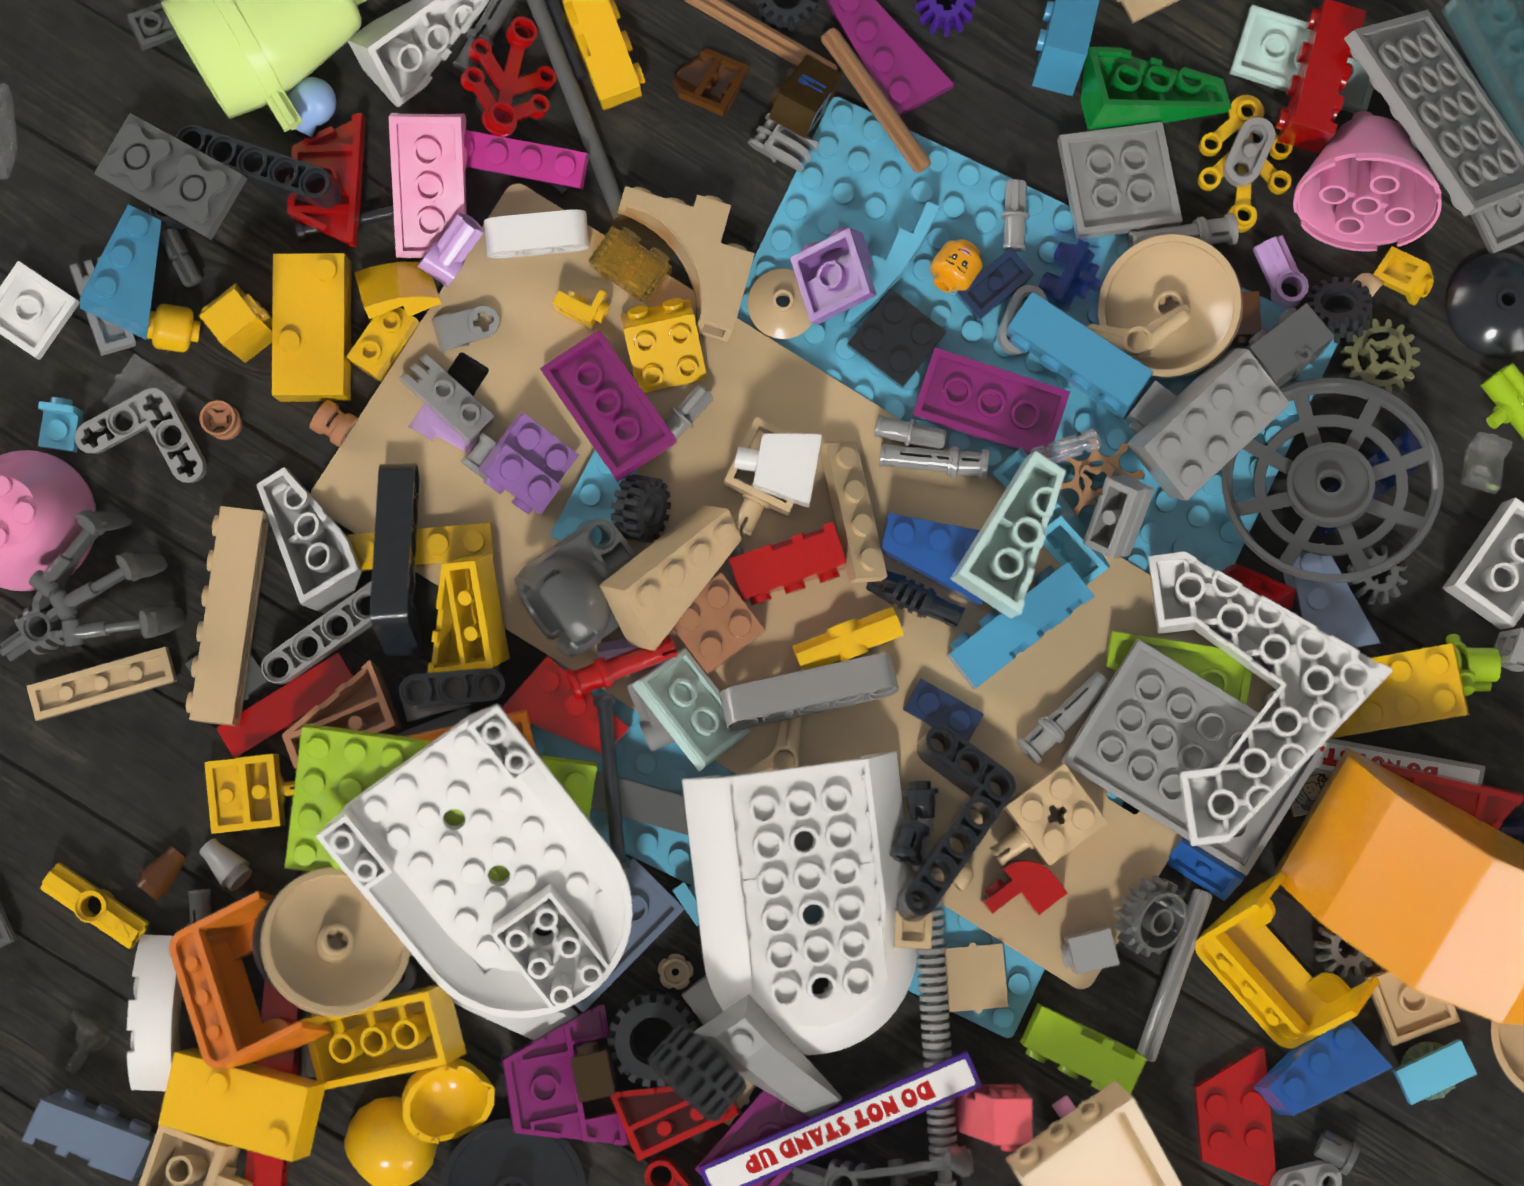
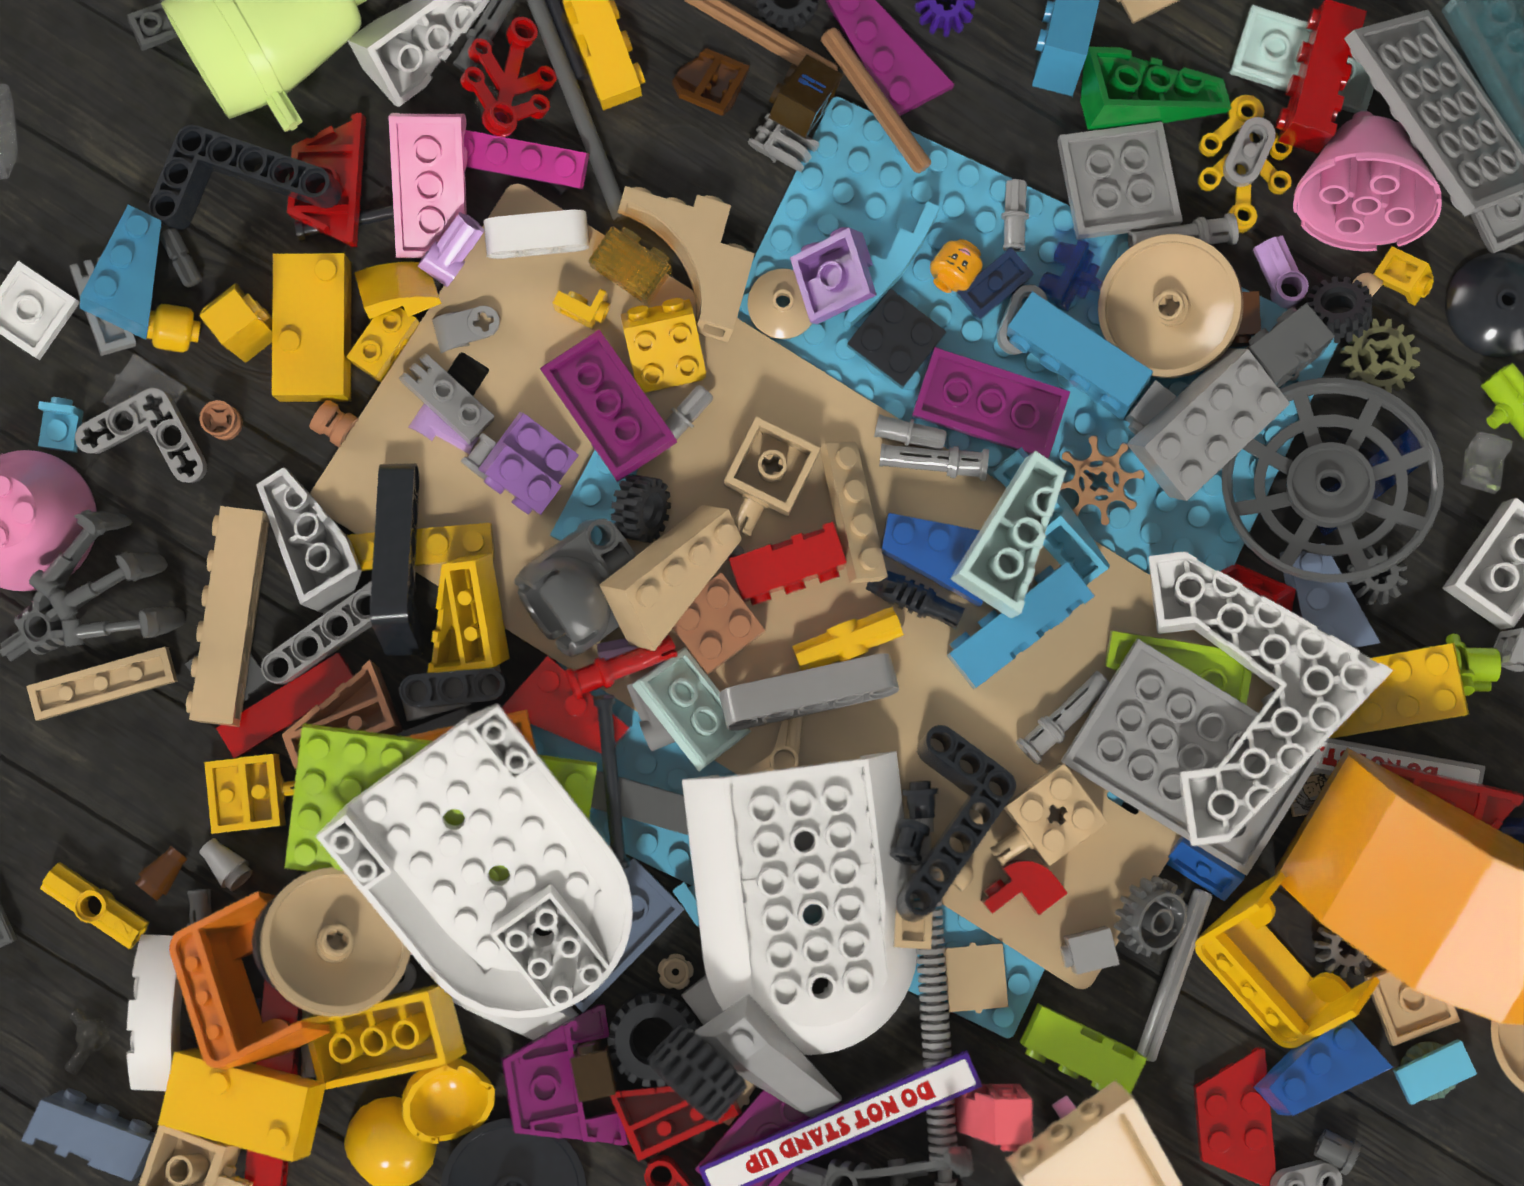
(170, 176): dark grey piece -> none
(314, 103): light blue piece -> none
(783, 465): white torso -> none
(940, 708): dark blue plate -> none
(1070, 446): clear axle -> none
(1118, 516): light grey brick -> none
(1142, 340): tan piece -> none

